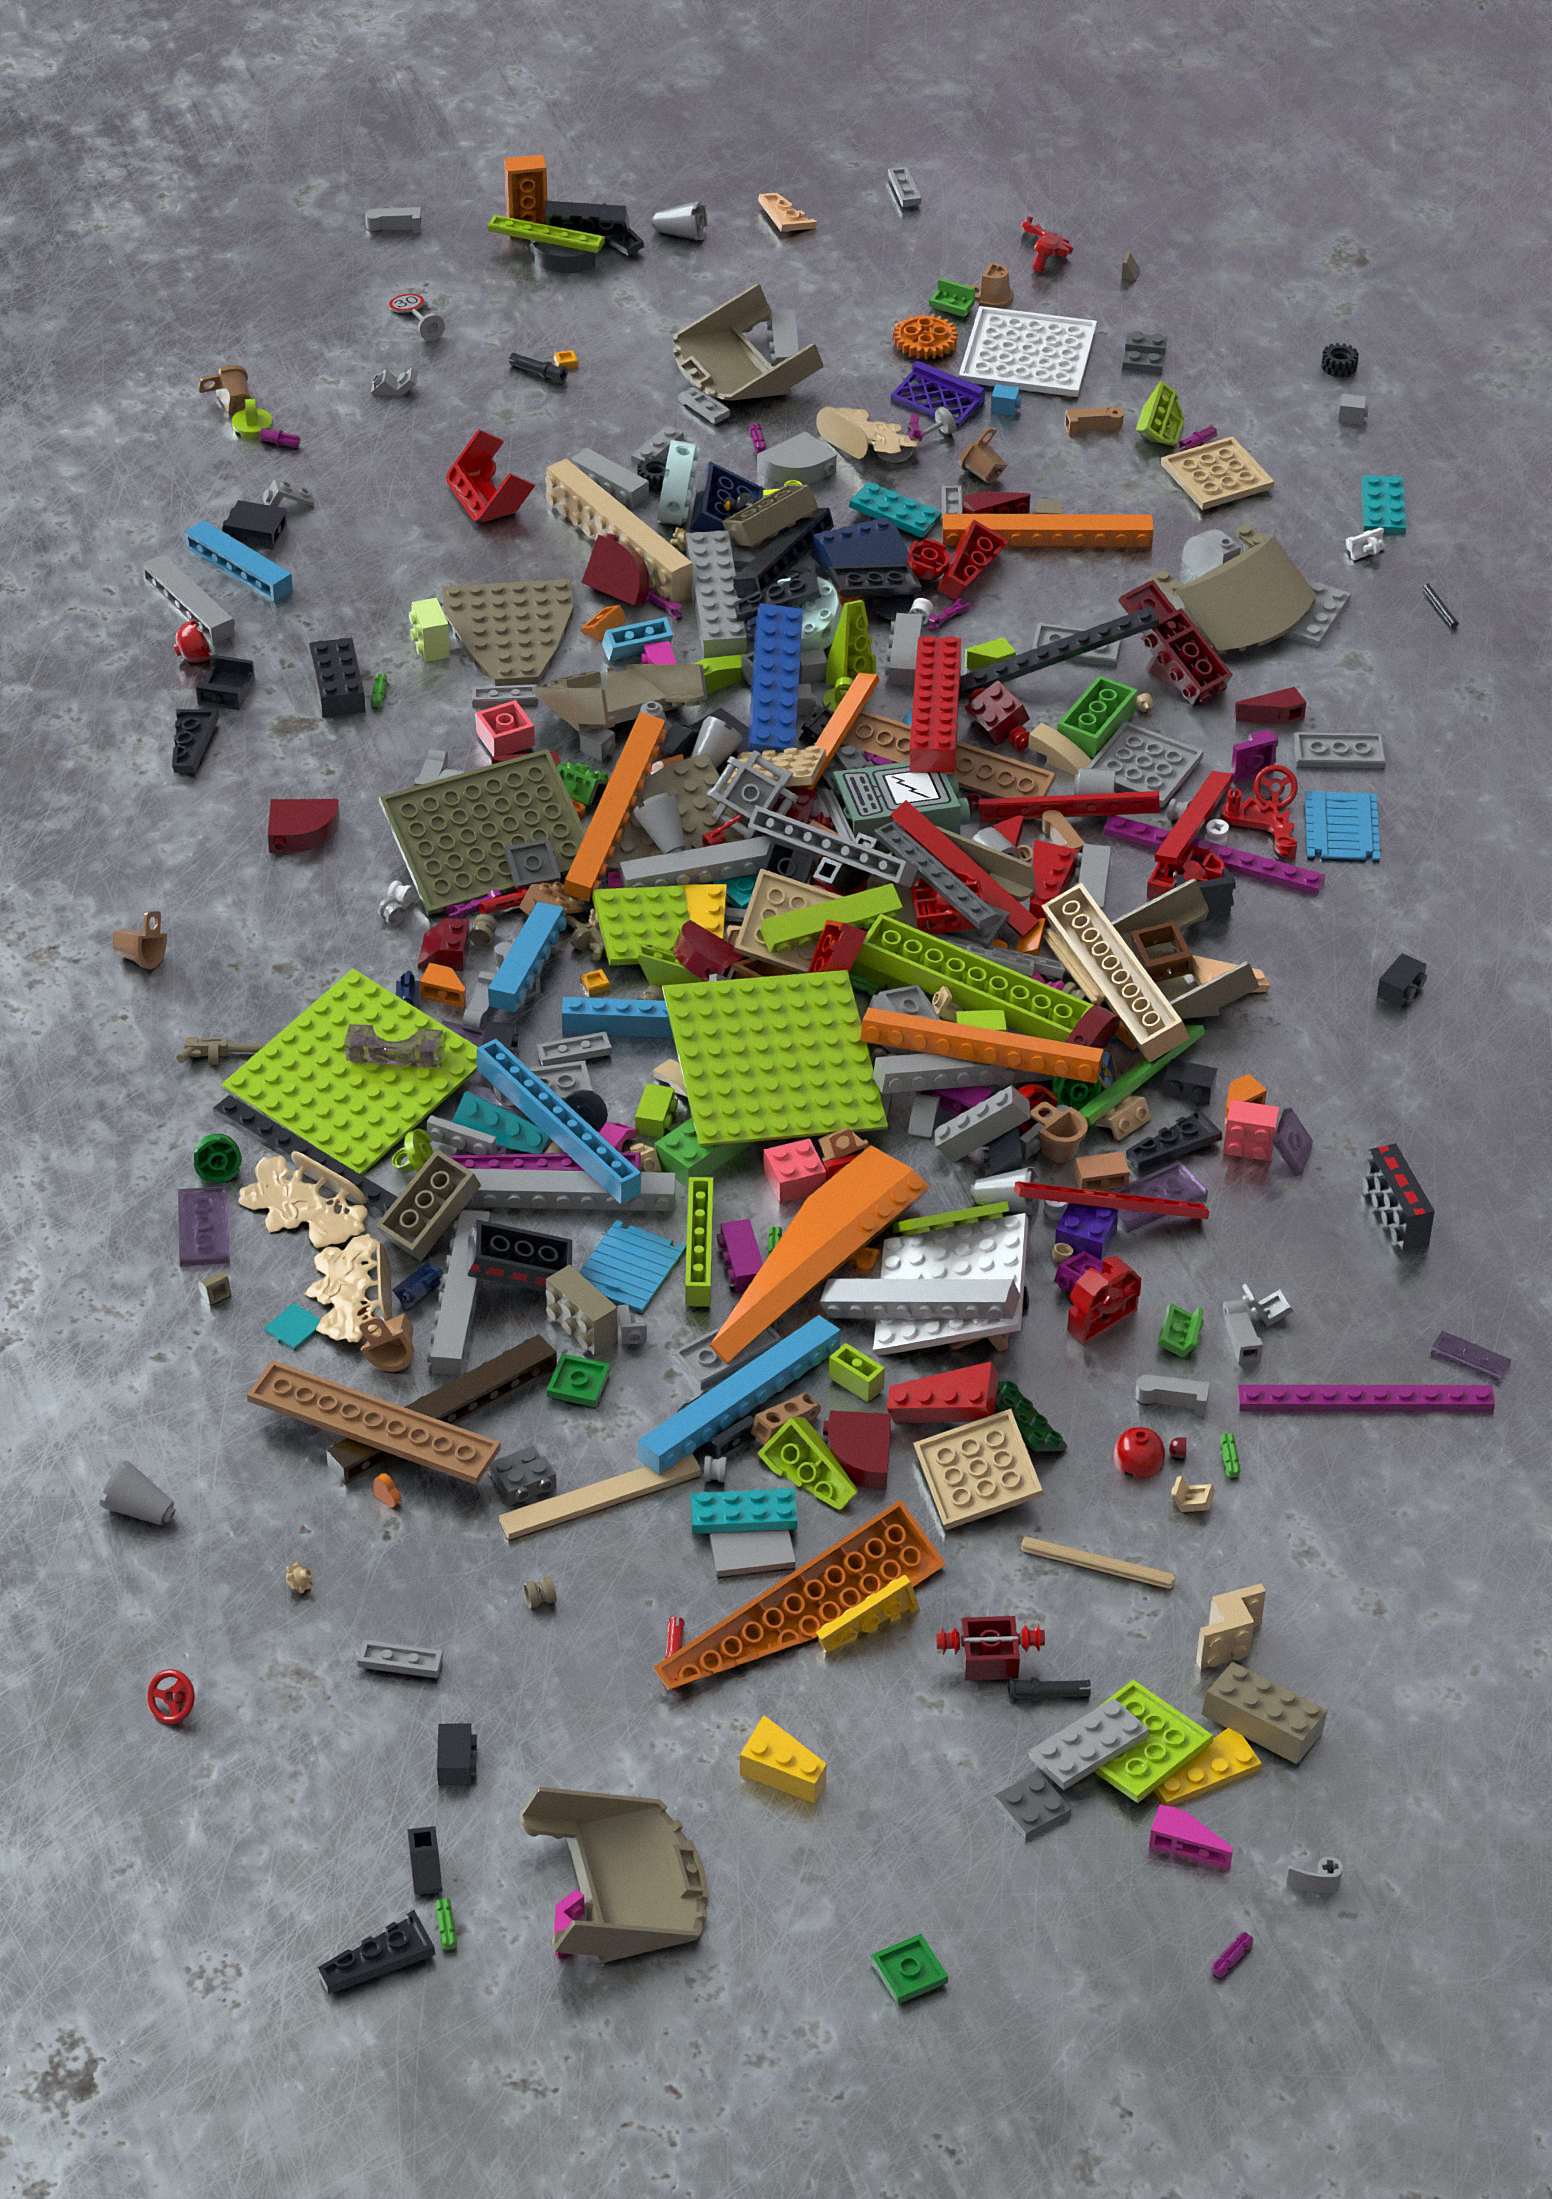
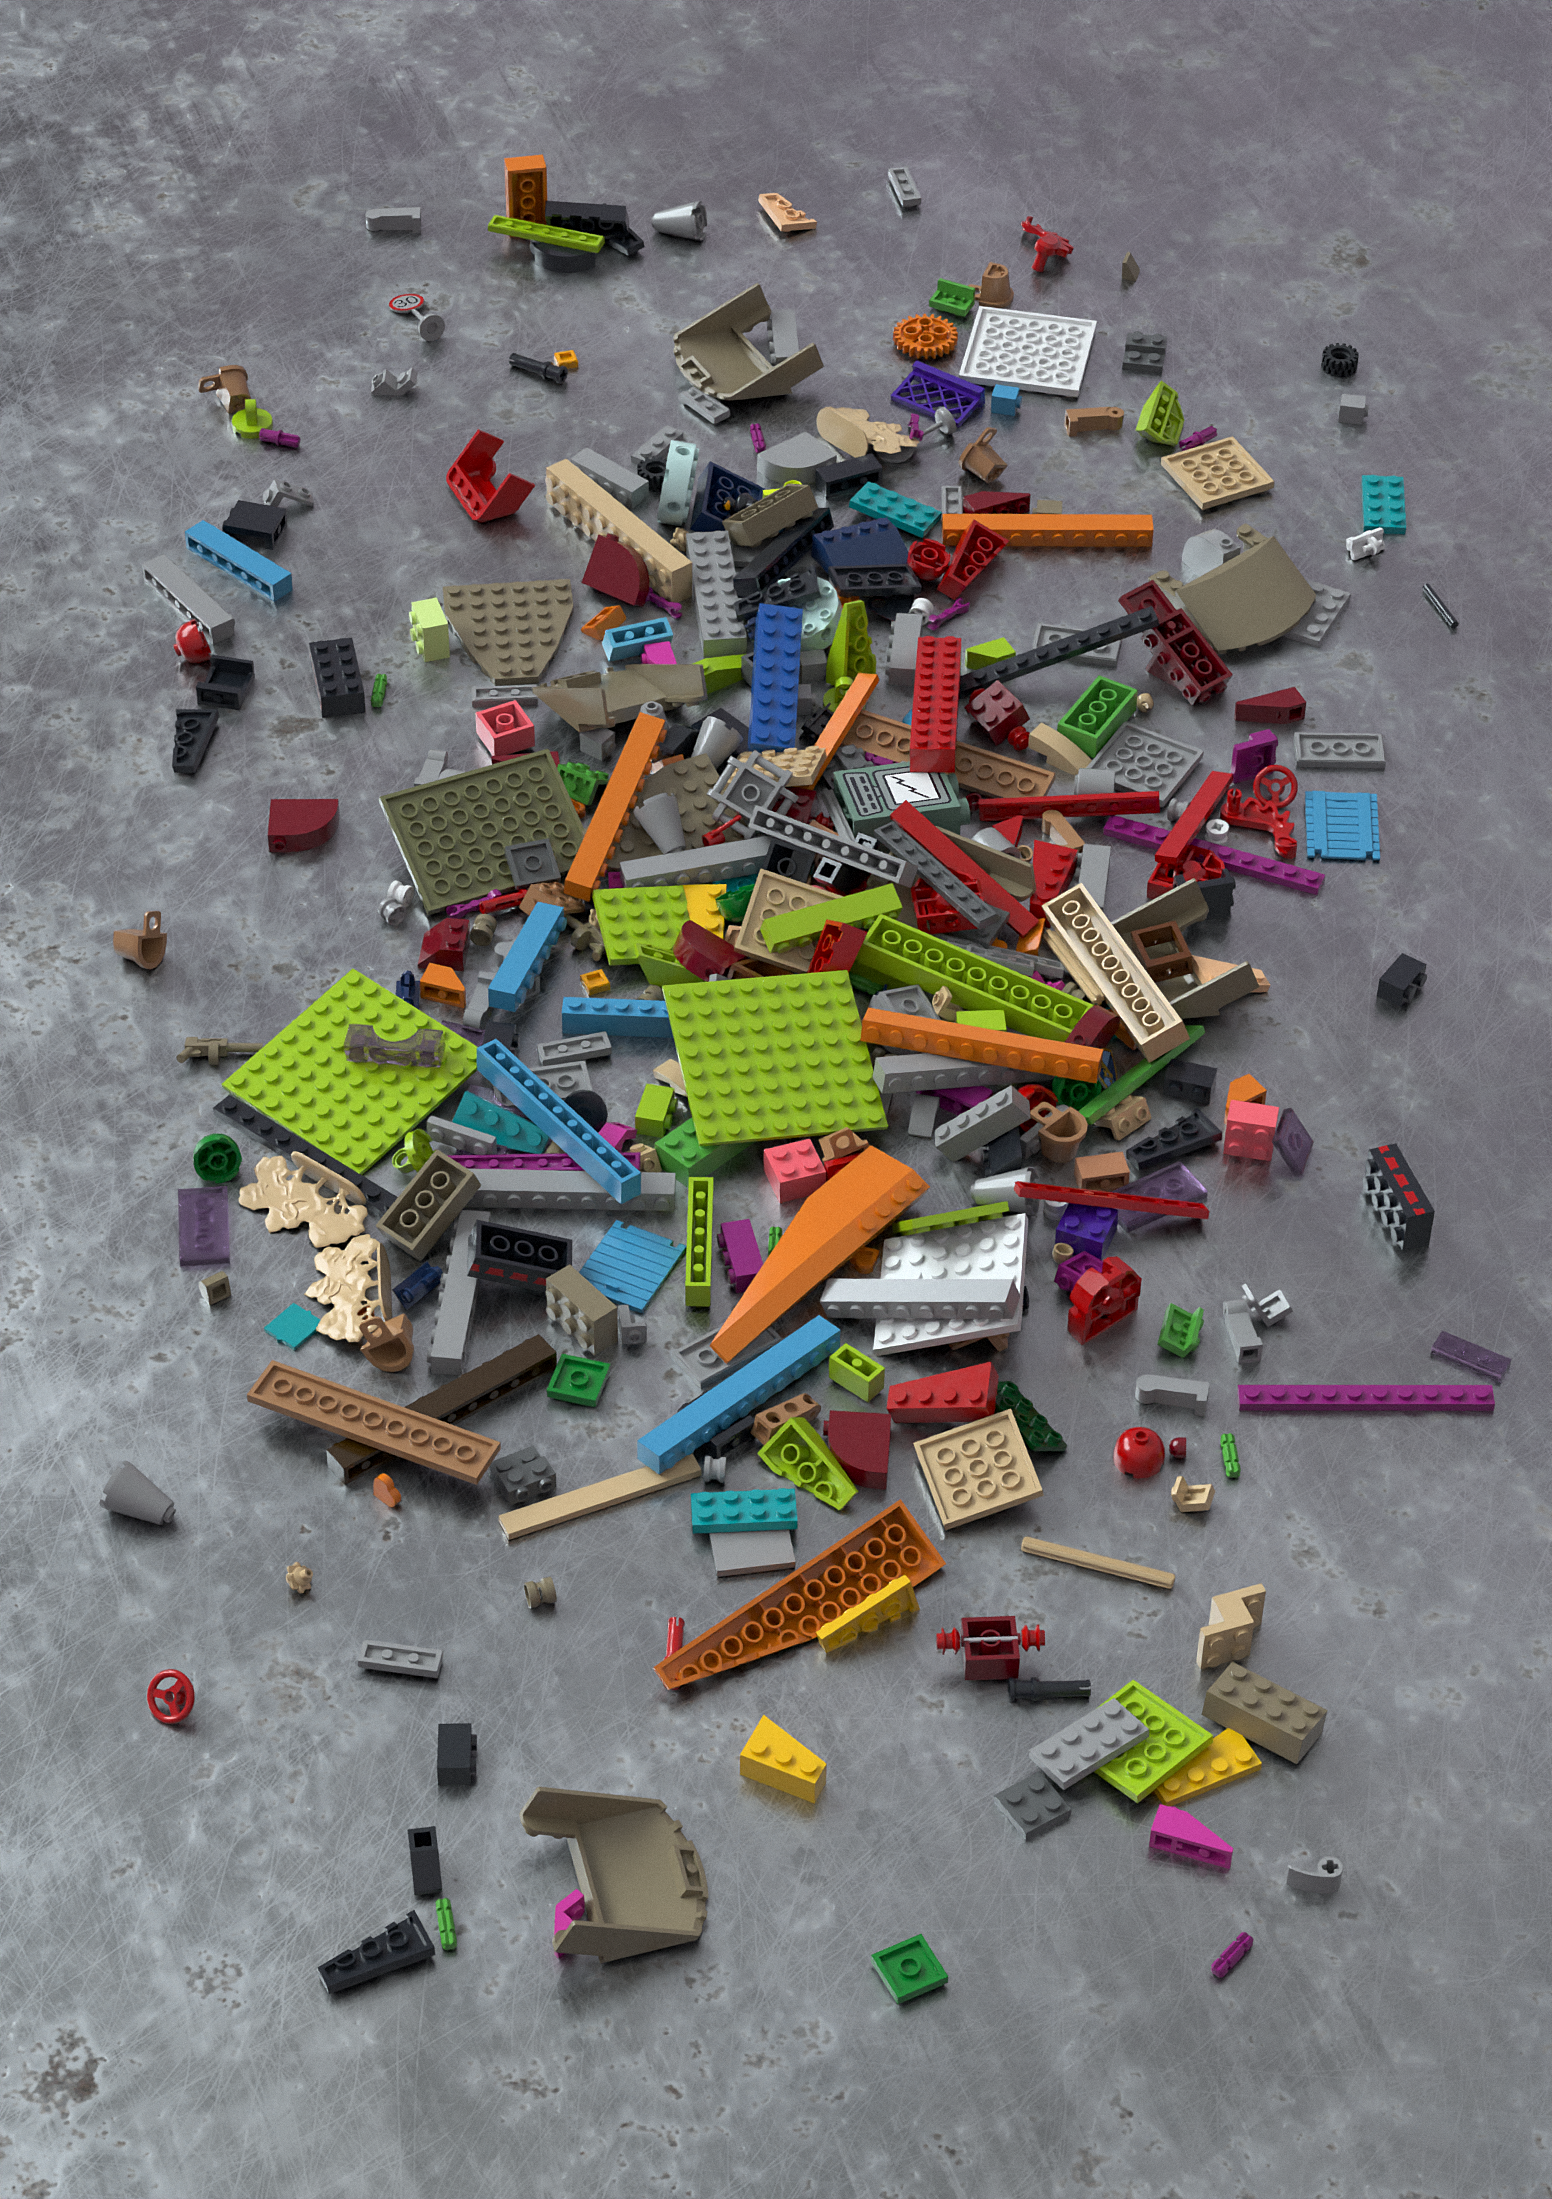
(735, 904): none -> green cylinder
(848, 475): none -> black brick

